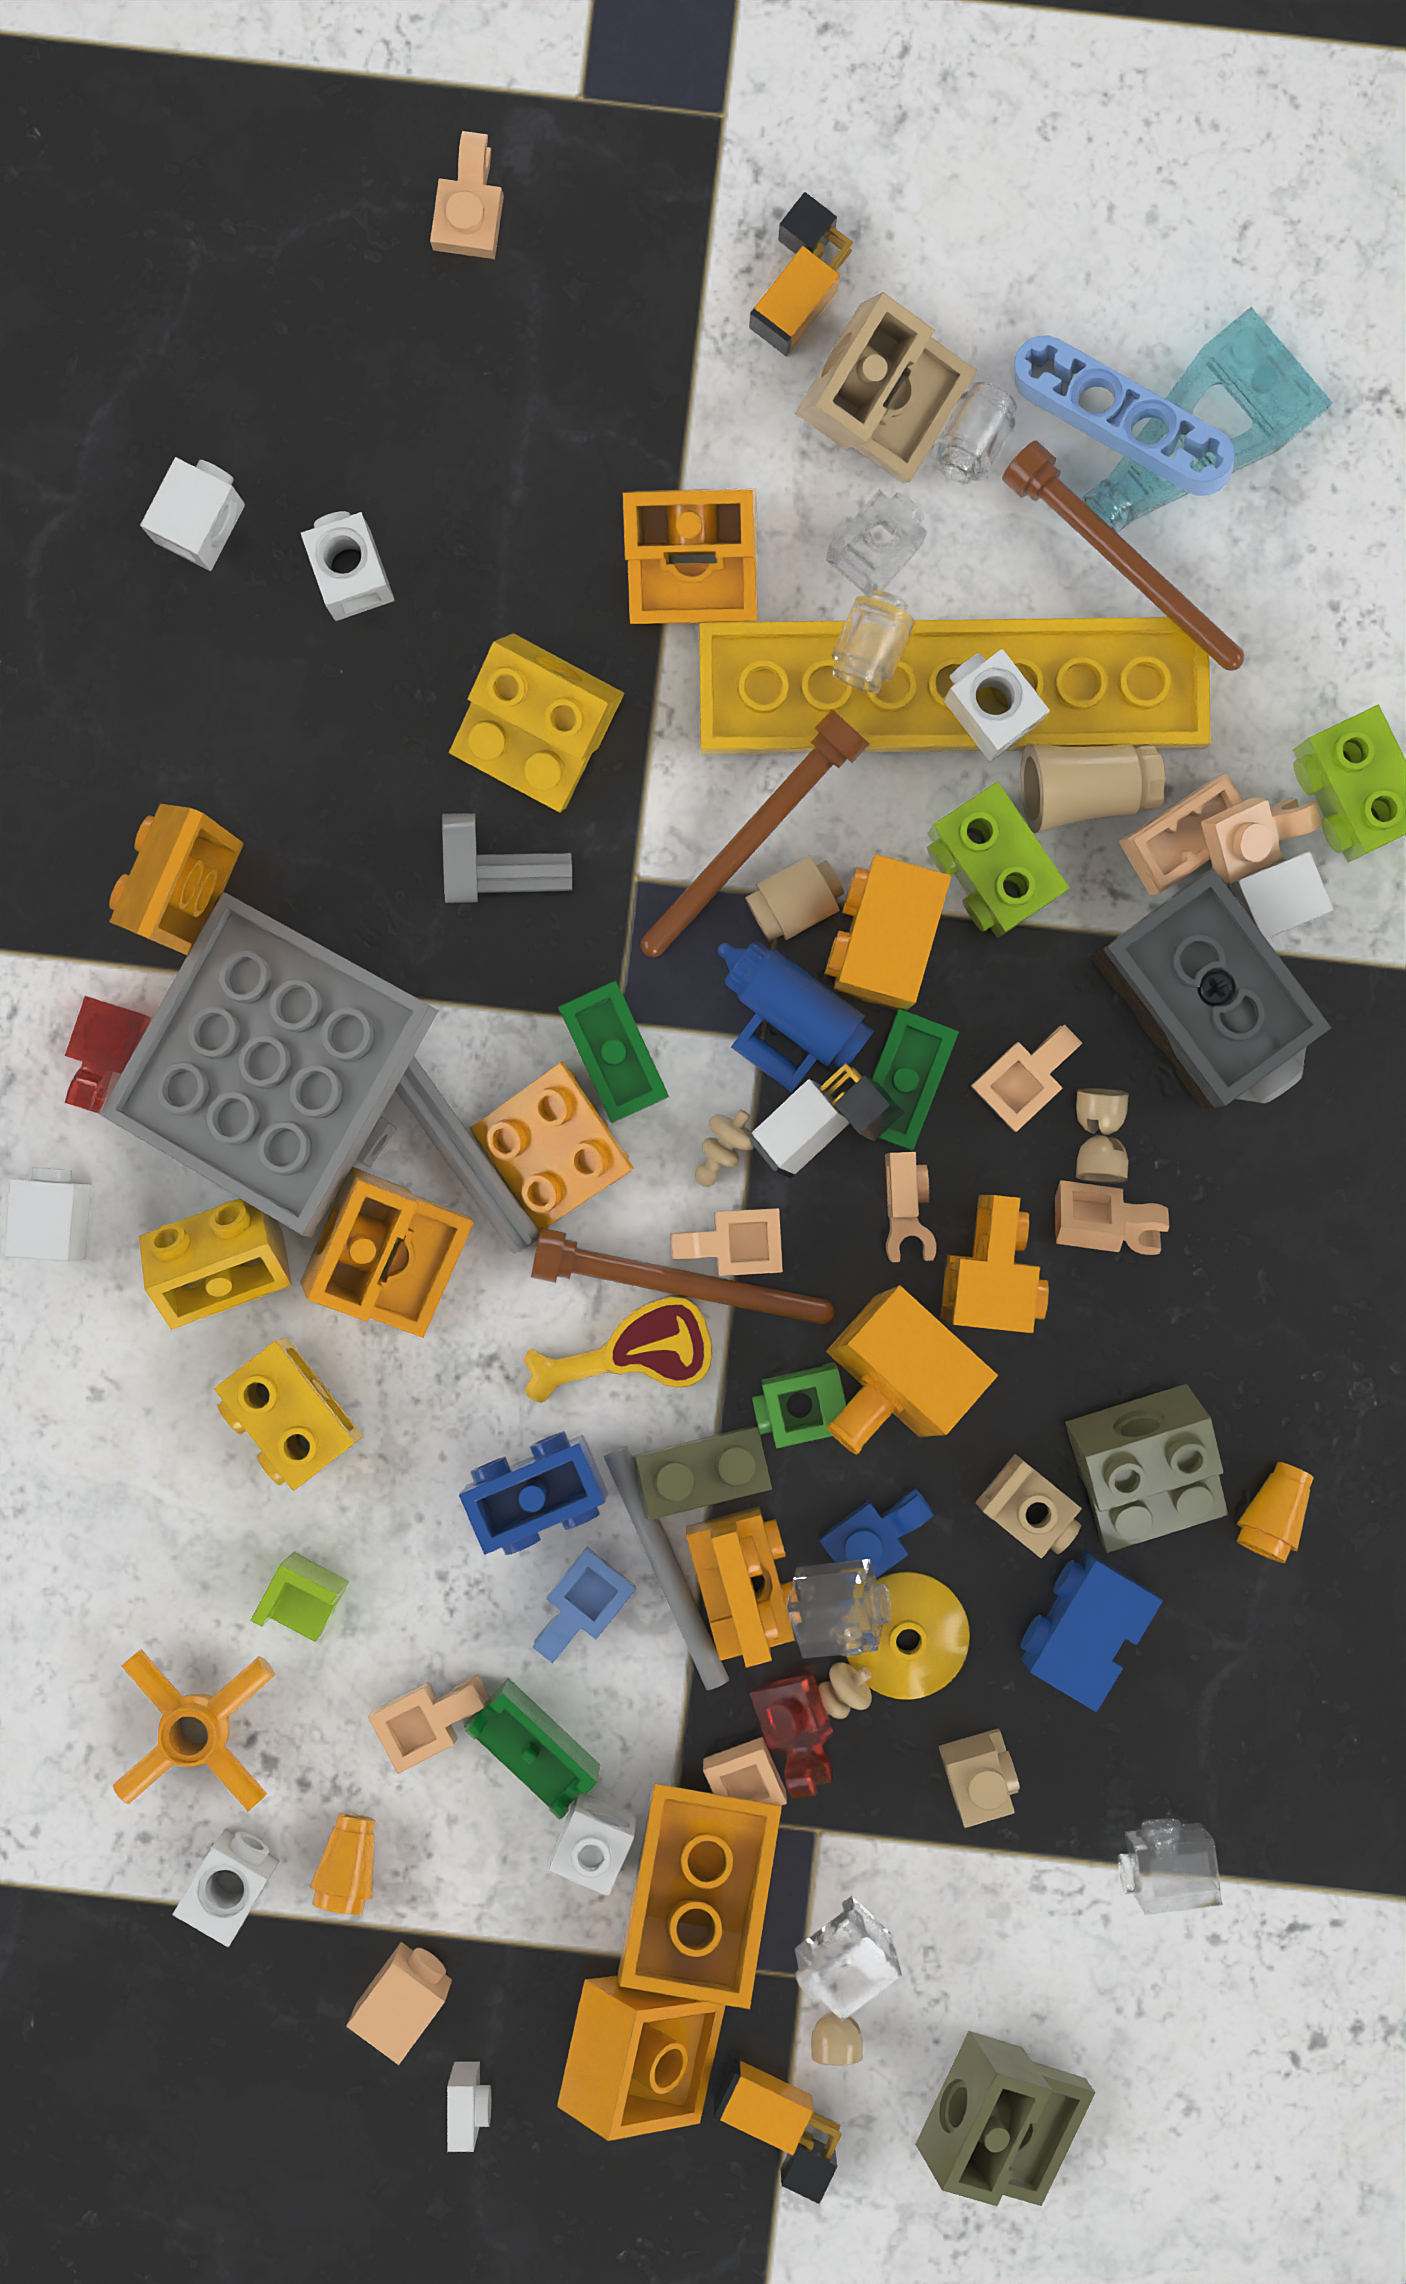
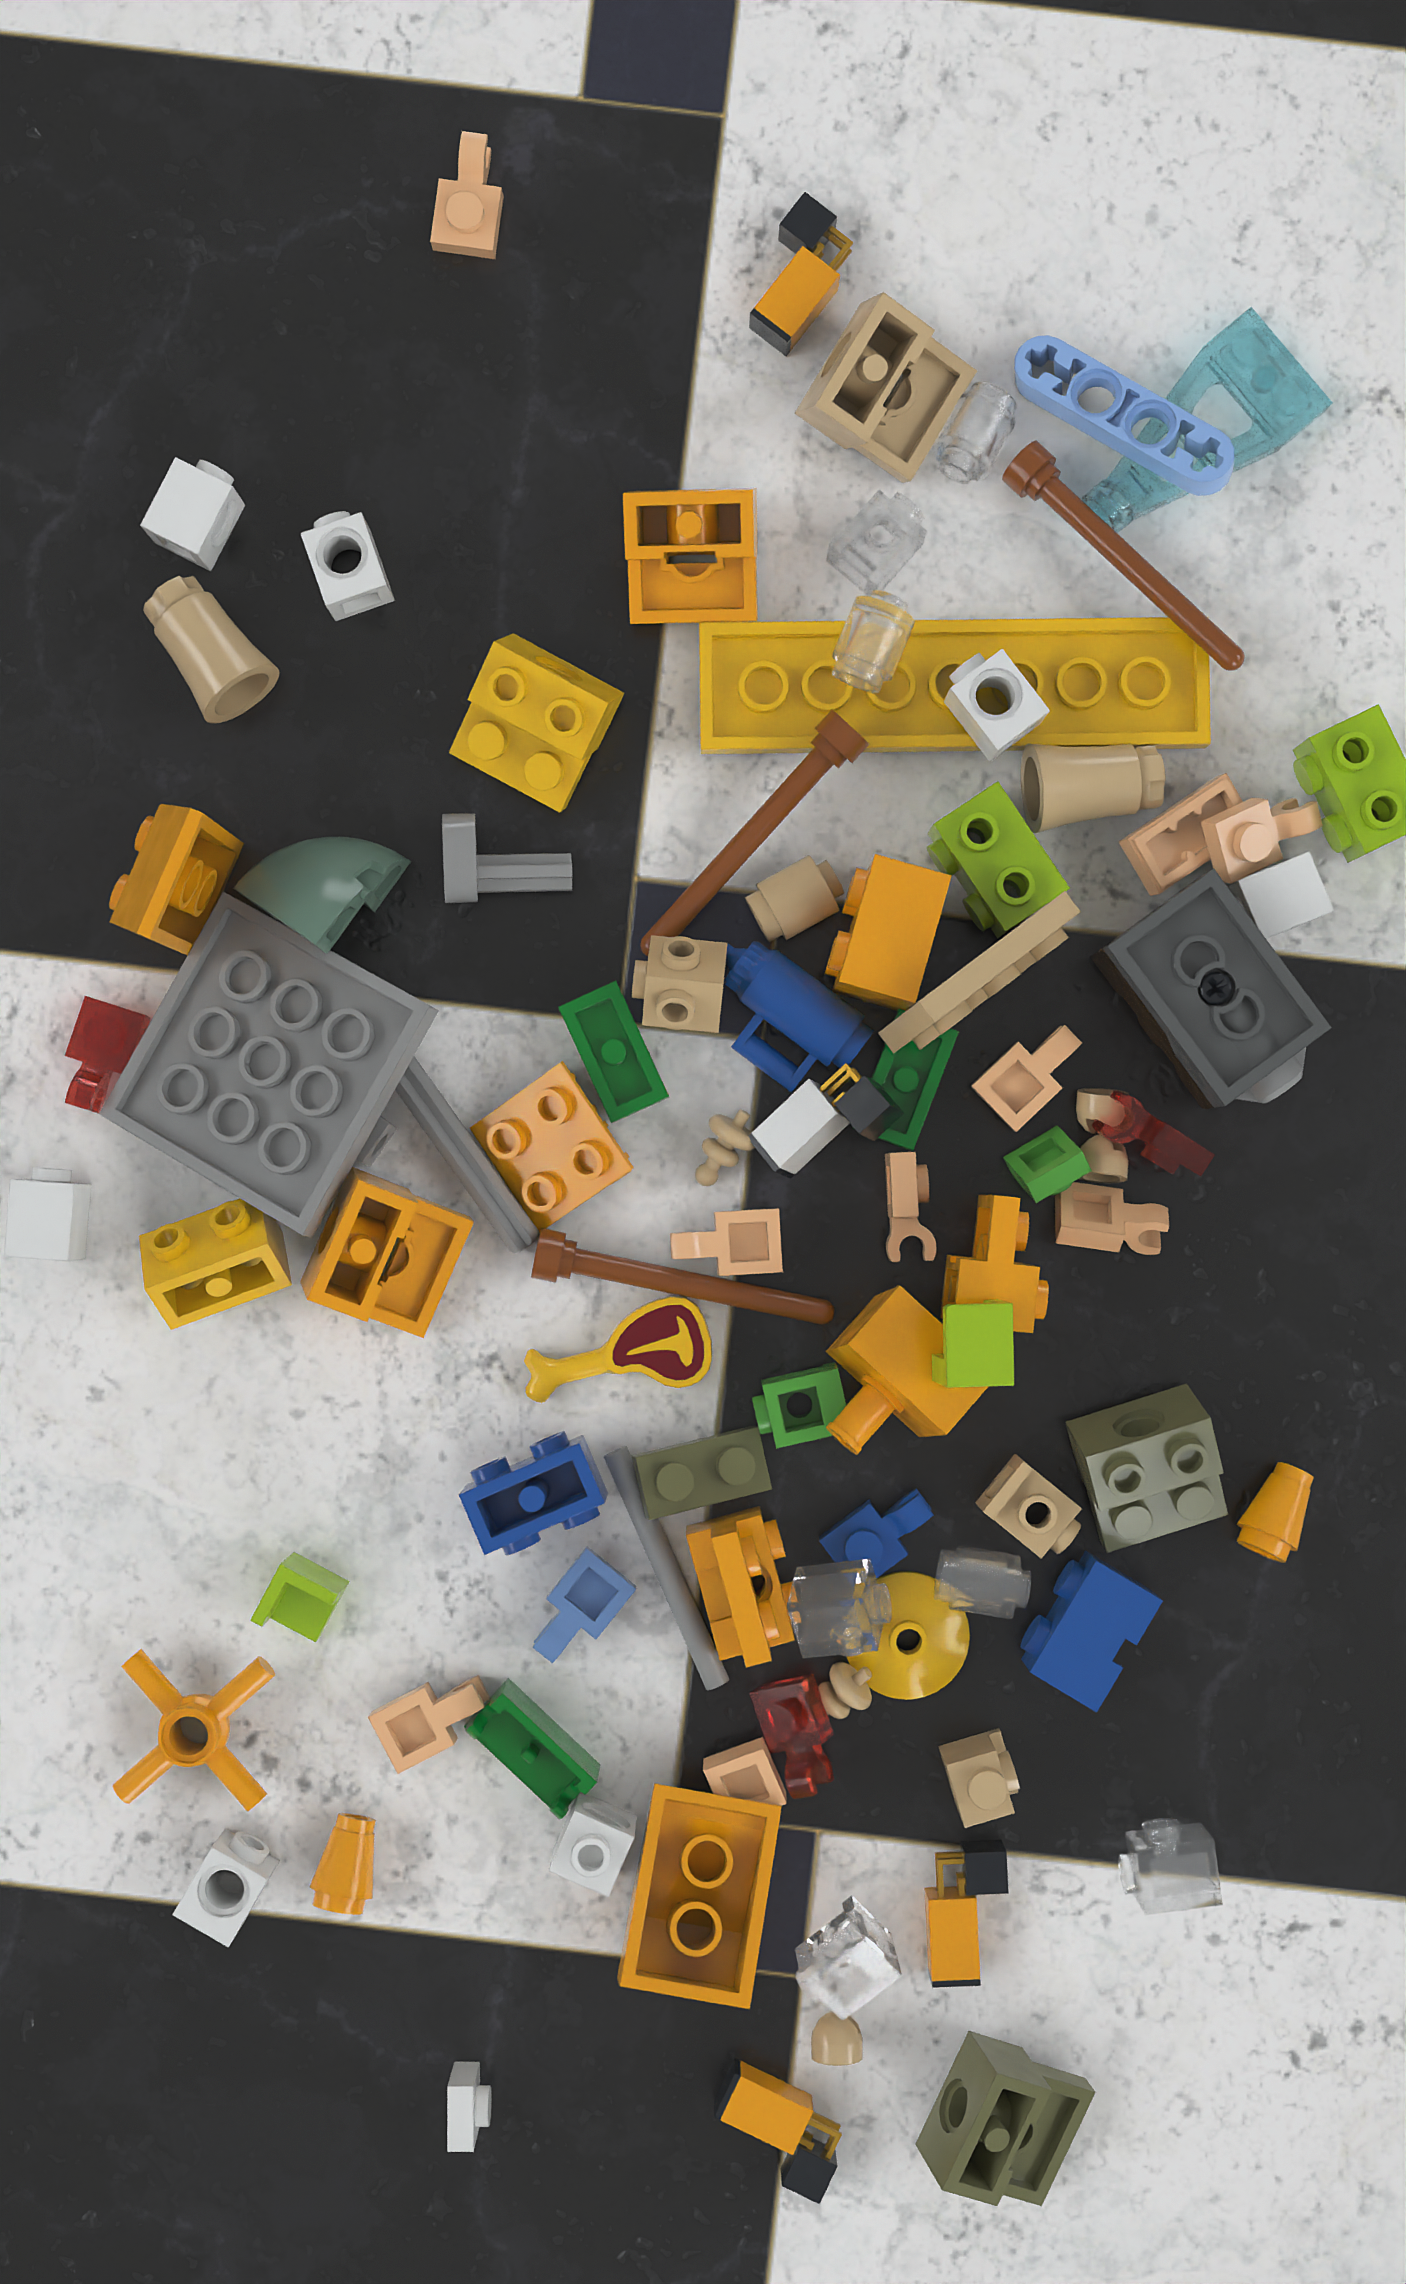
(209, 650): none -> tan plant
(296, 1407): yellow brick -> none
(322, 884): none -> sand green brick
(400, 2001): light nougat brick -> none
(638, 2060): light orange slope -> none
(681, 983): none -> tan brick
(953, 1911): none -> piece
(976, 1345): none -> lime panel
(982, 976): none -> tan plate
(982, 1582): none -> clear brick
(1047, 1164): none -> bright green plate
(1164, 1144): none -> clear red plate

